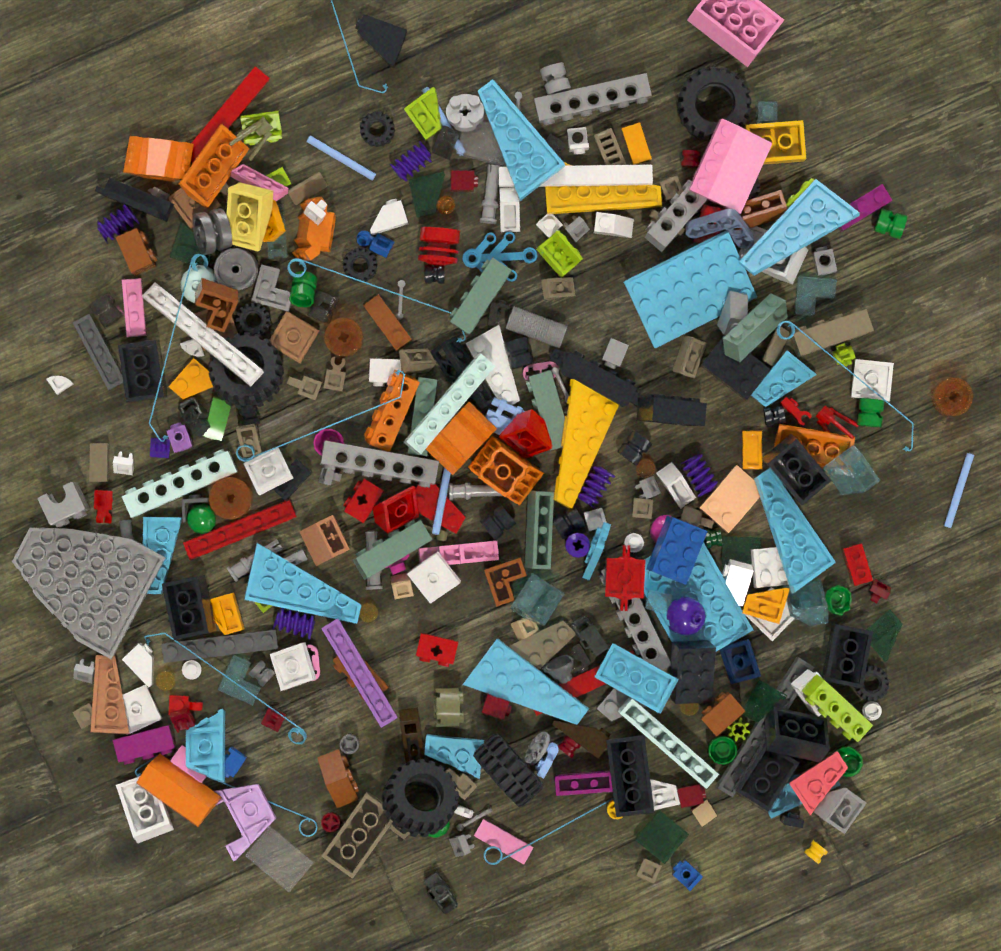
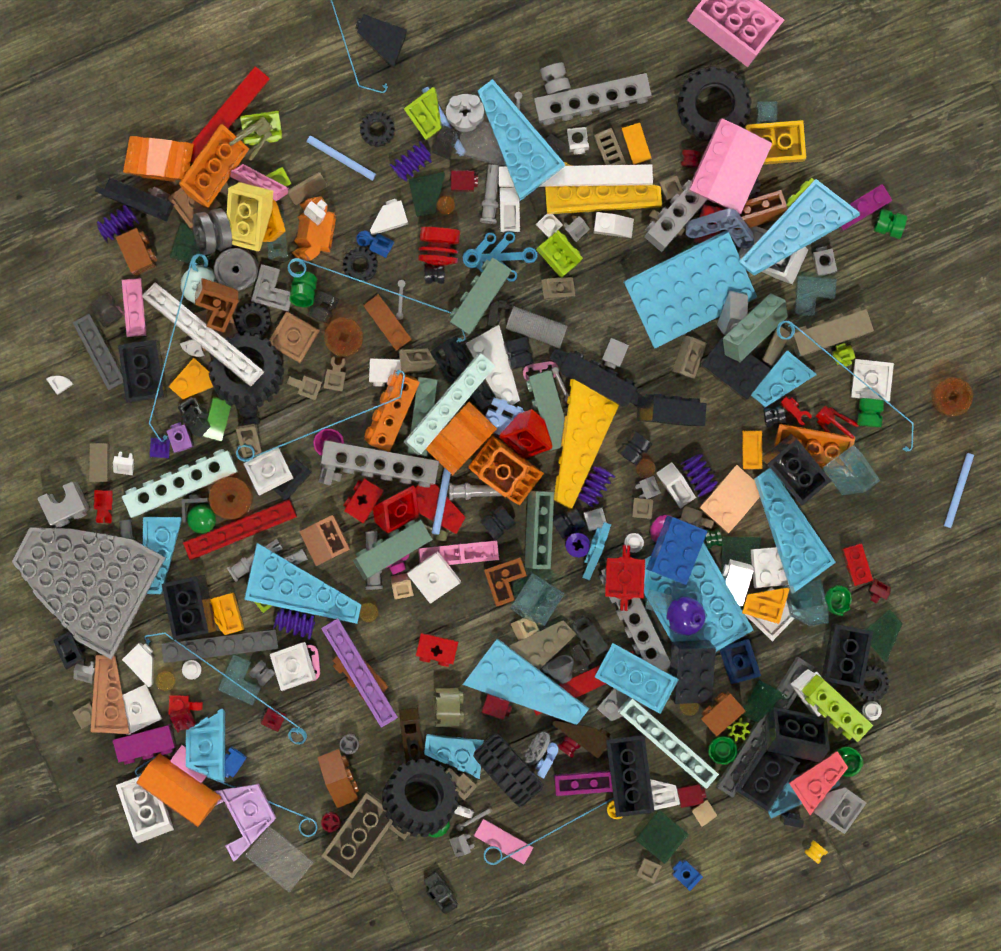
(68, 650): none -> black slope

